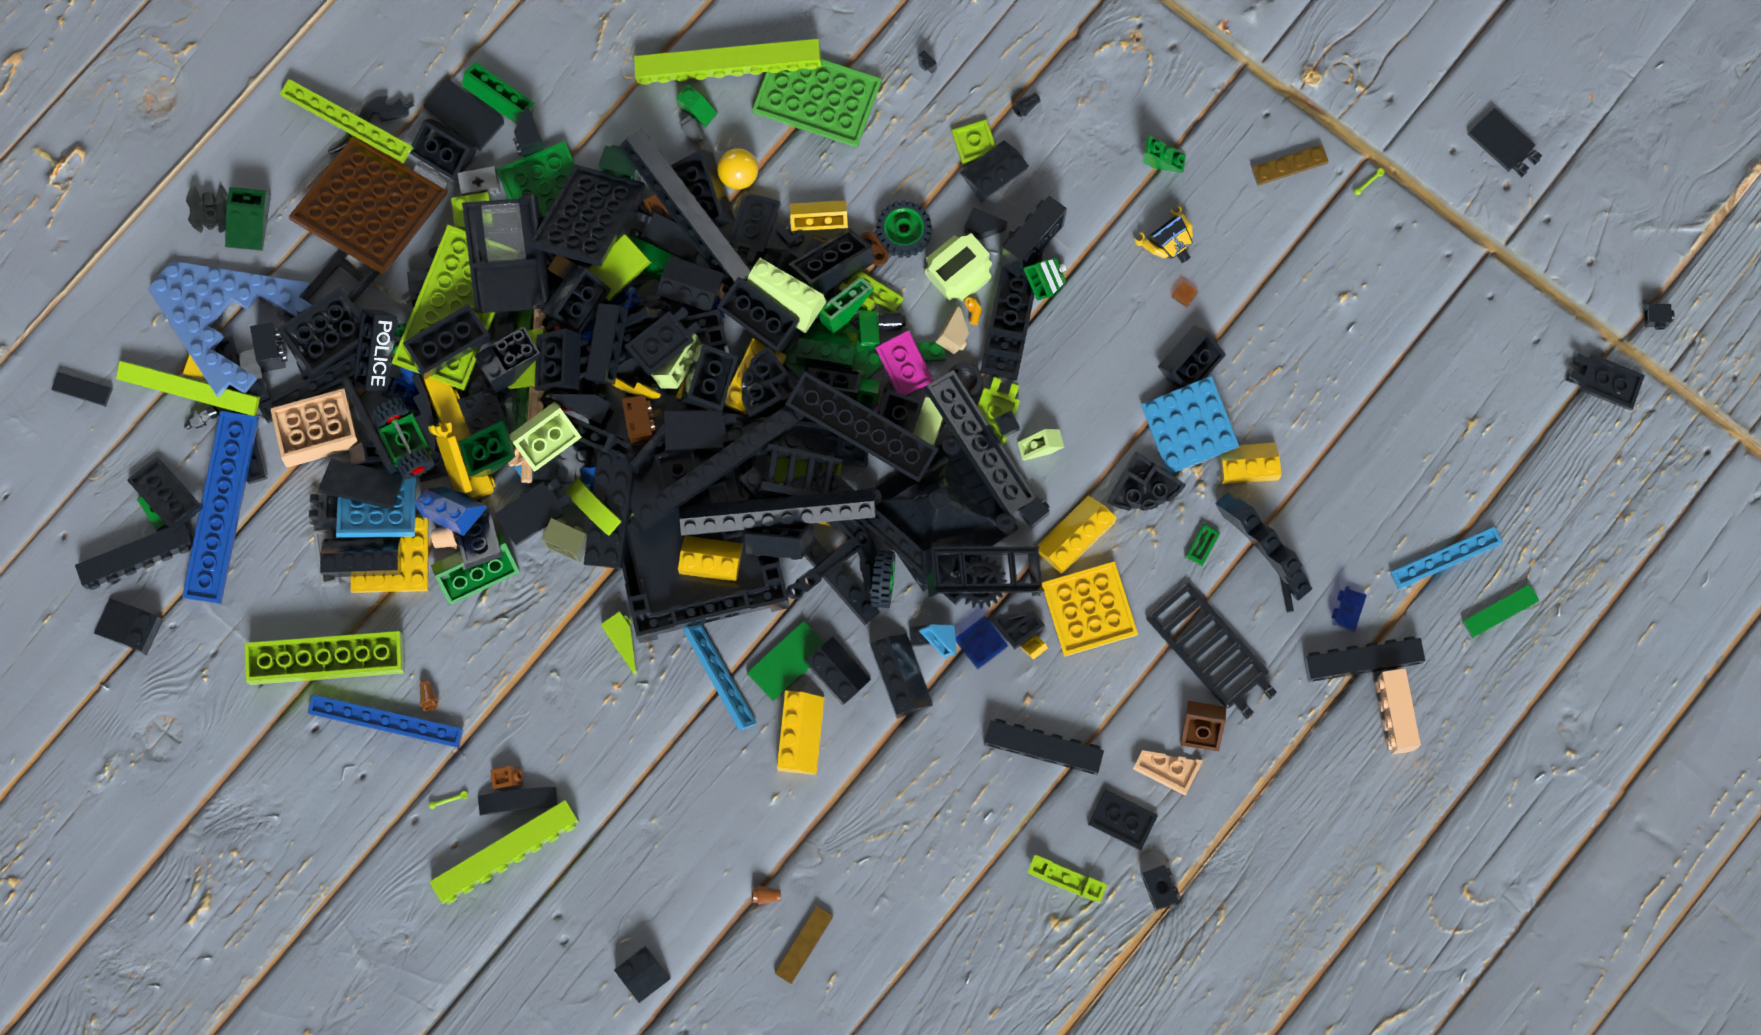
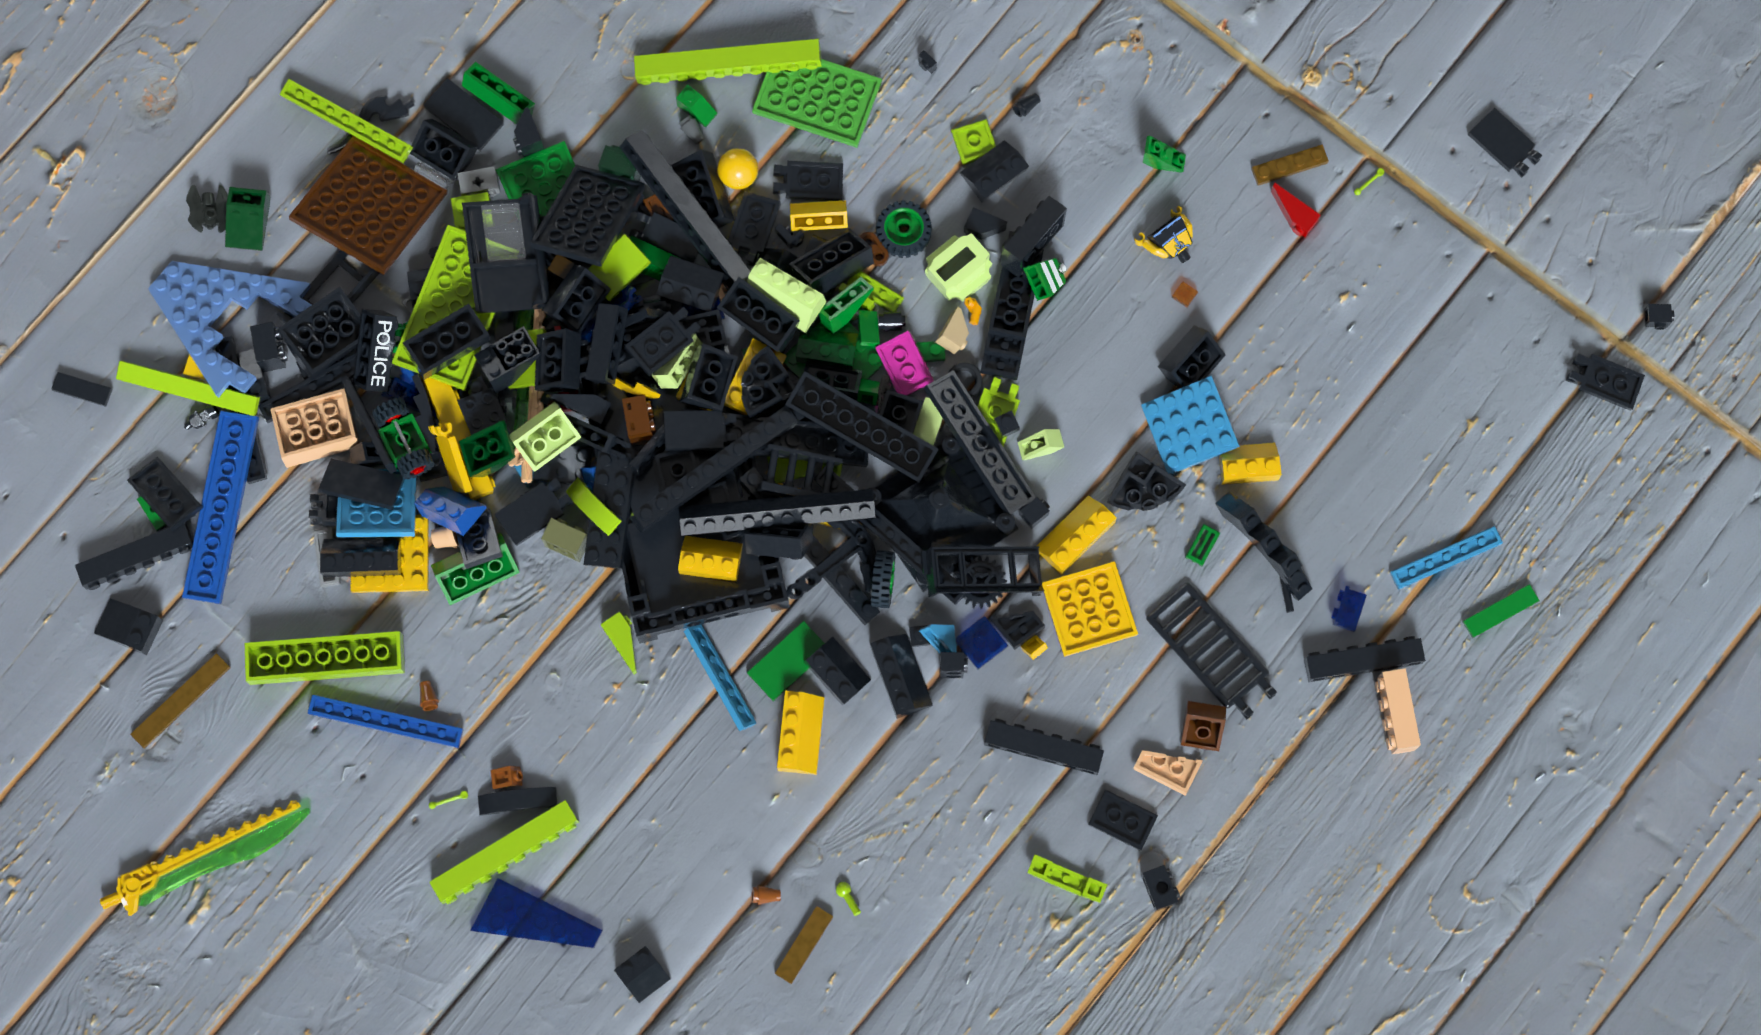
(142, 880): none -> piece
(180, 701): none -> pearl gold tile
(524, 916): none -> clear blue wing
(810, 180): none -> black tile
(843, 890): none -> lime bar
(953, 664): none -> black brick
(1298, 214): none -> red slope

